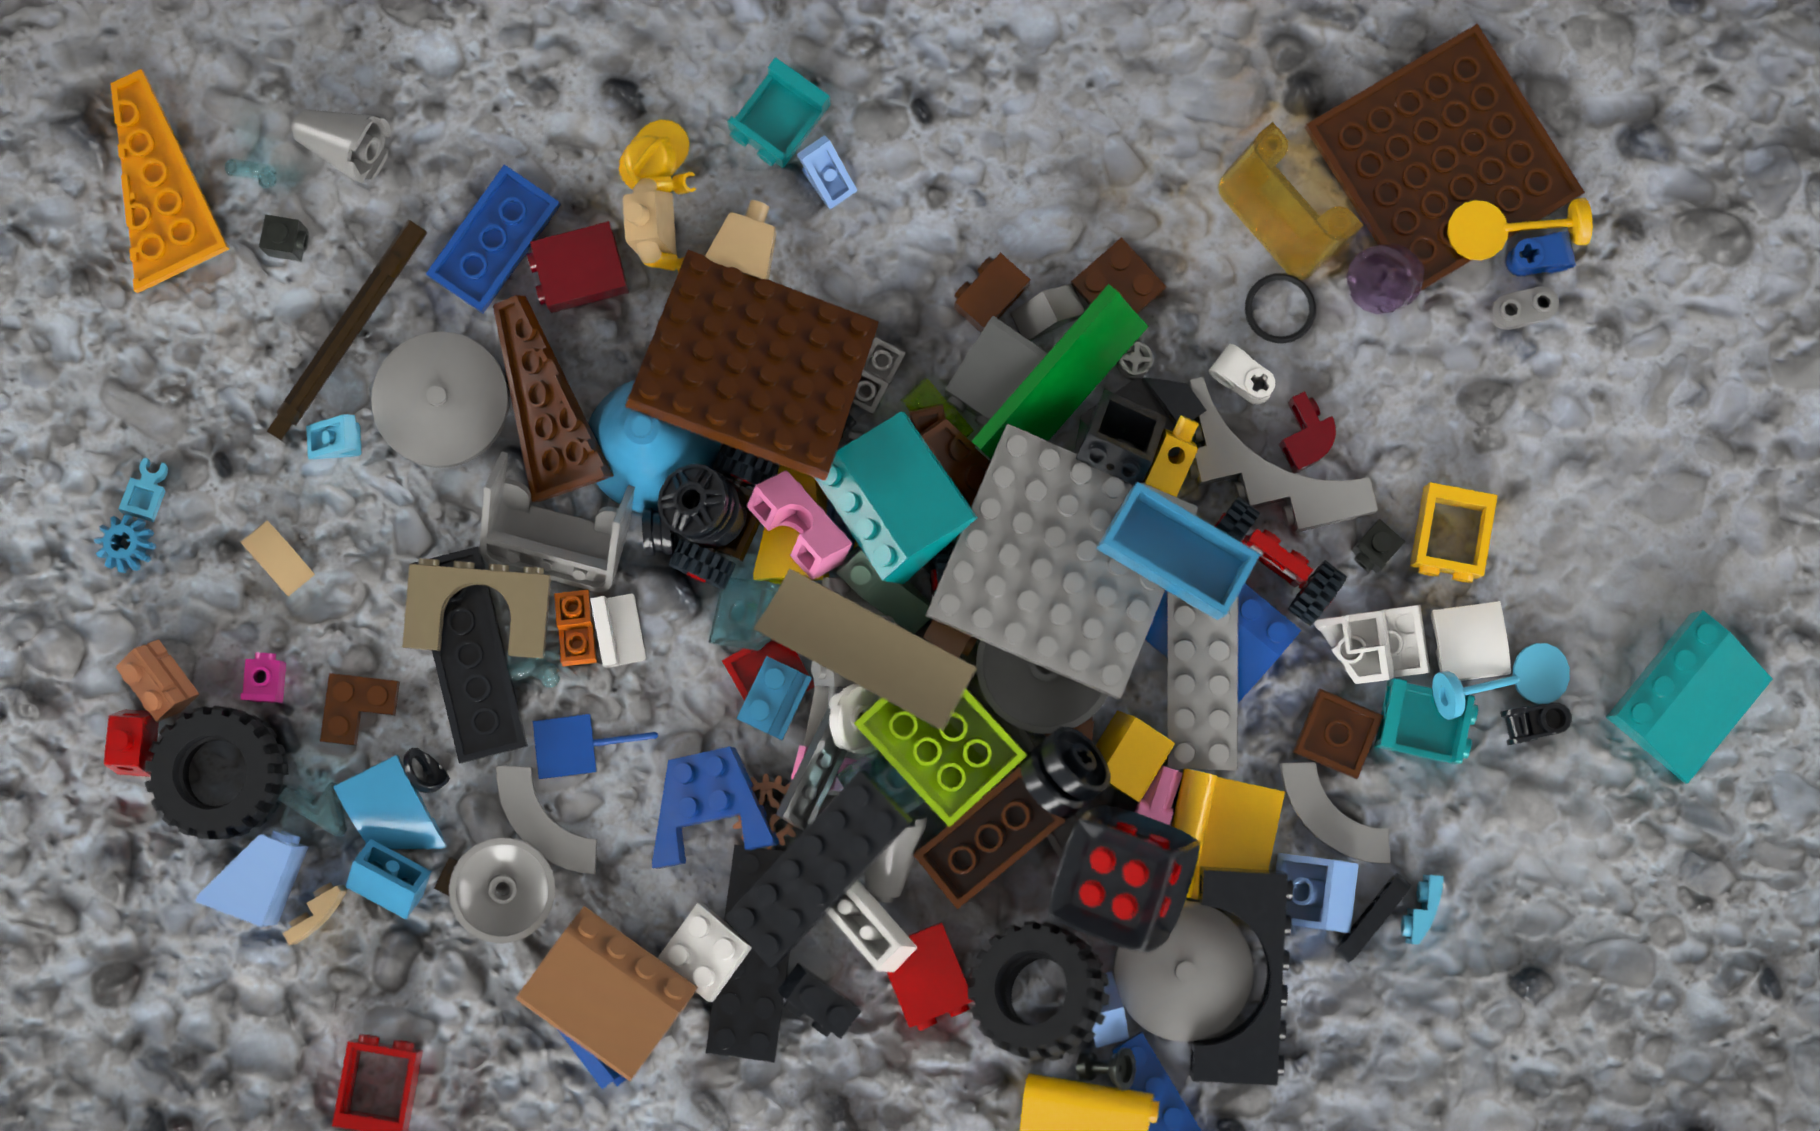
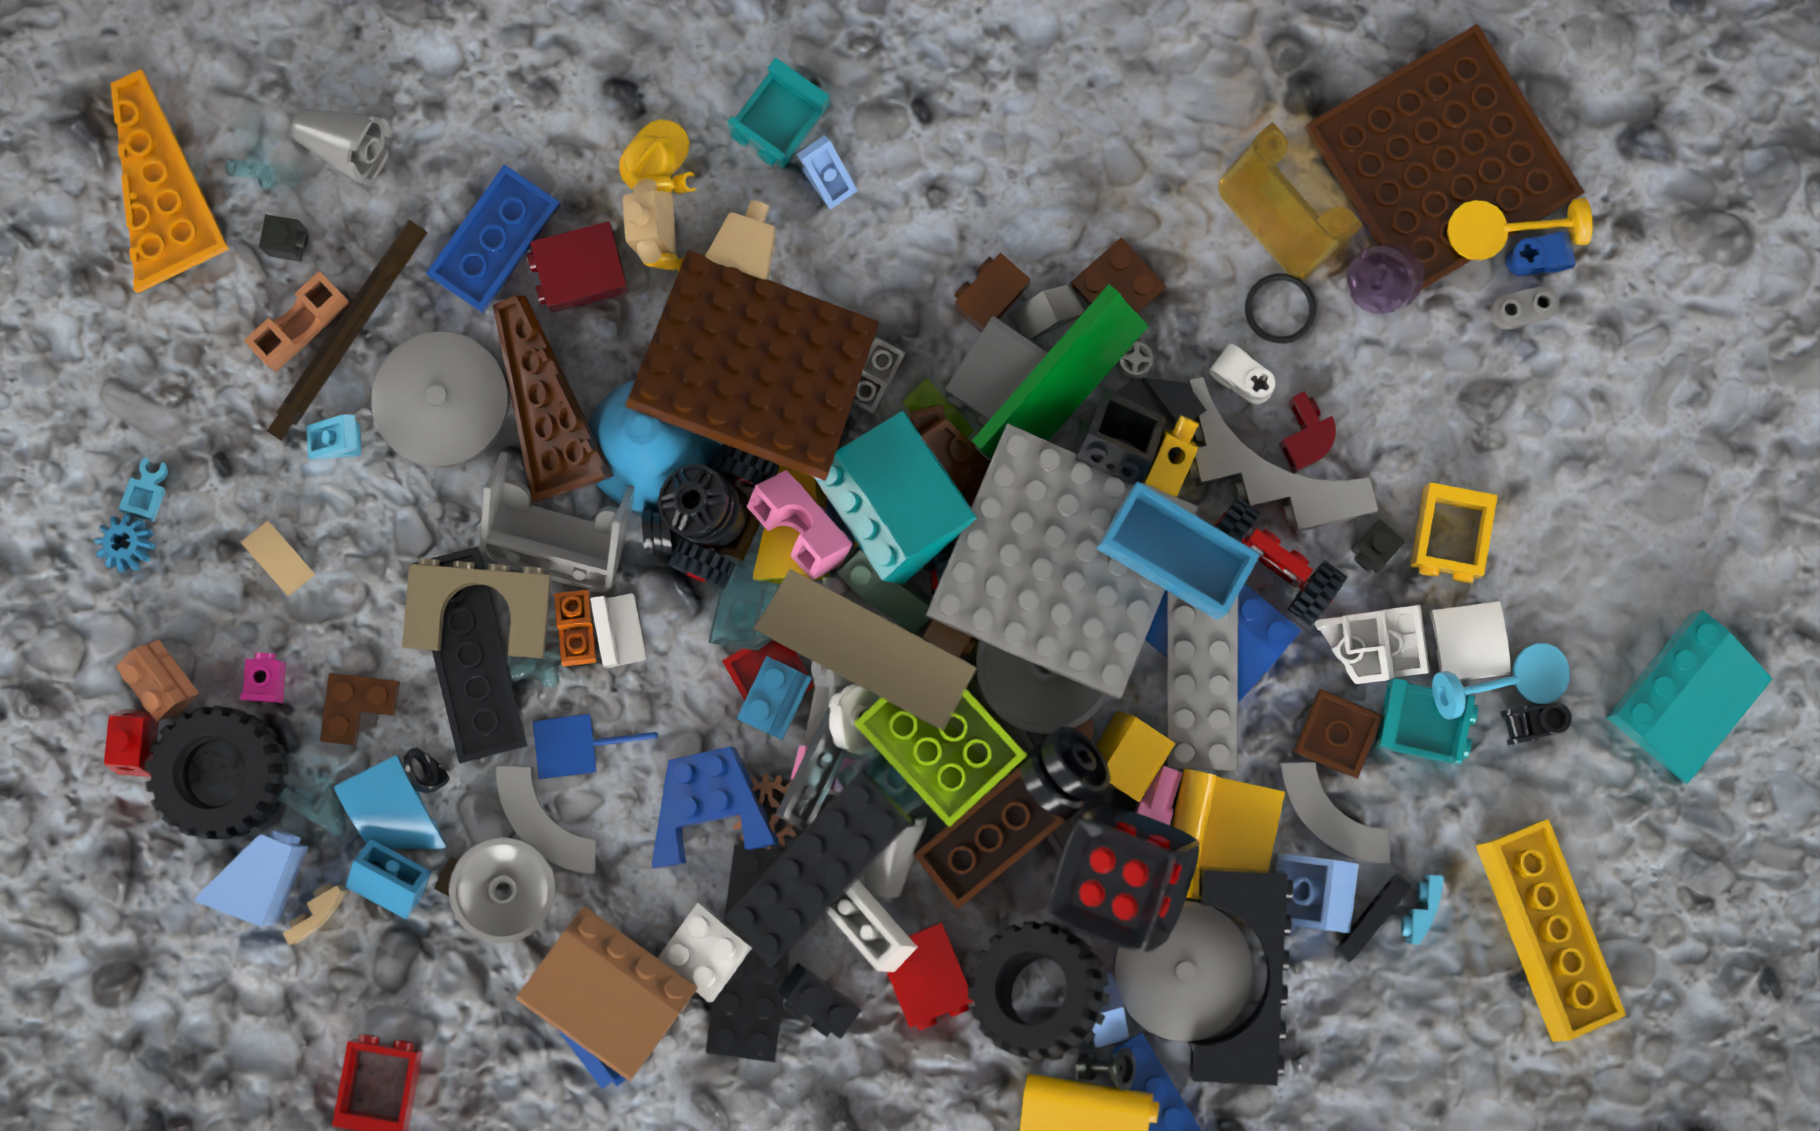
(284, 337): none -> nougat arch
(1551, 931): none -> yellow arch

